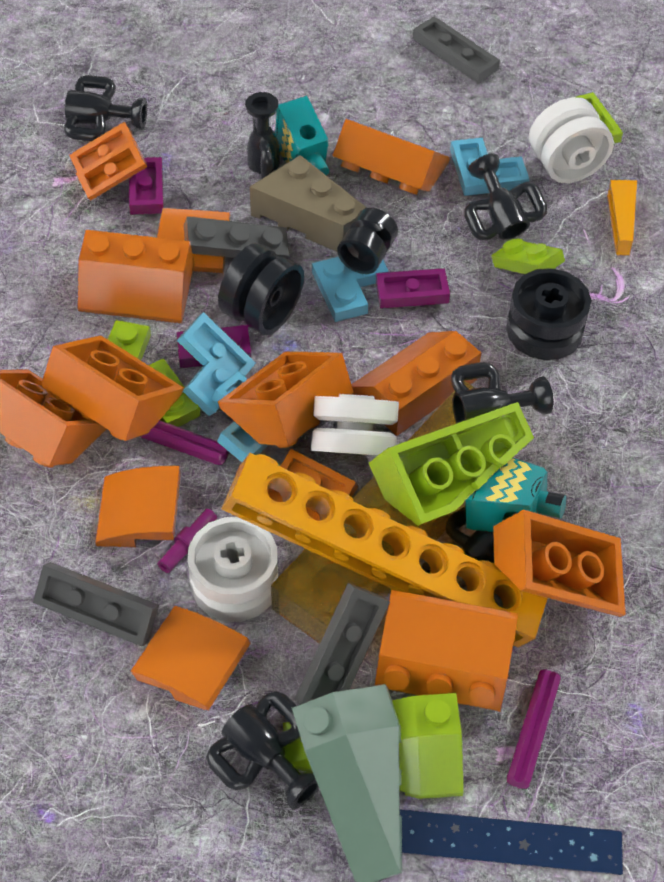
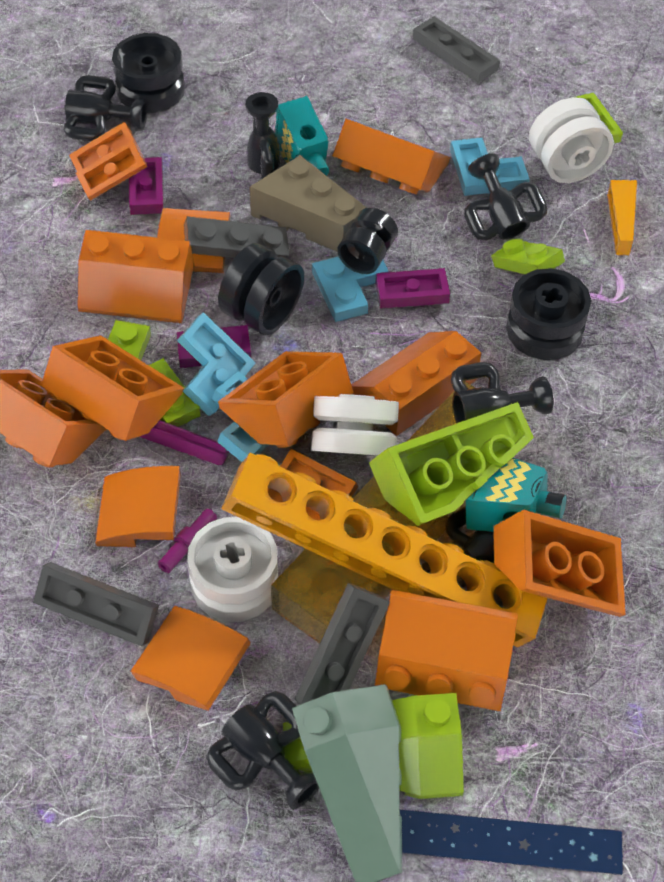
(149, 69): none -> black wheel
(533, 729): magenta axle -> none

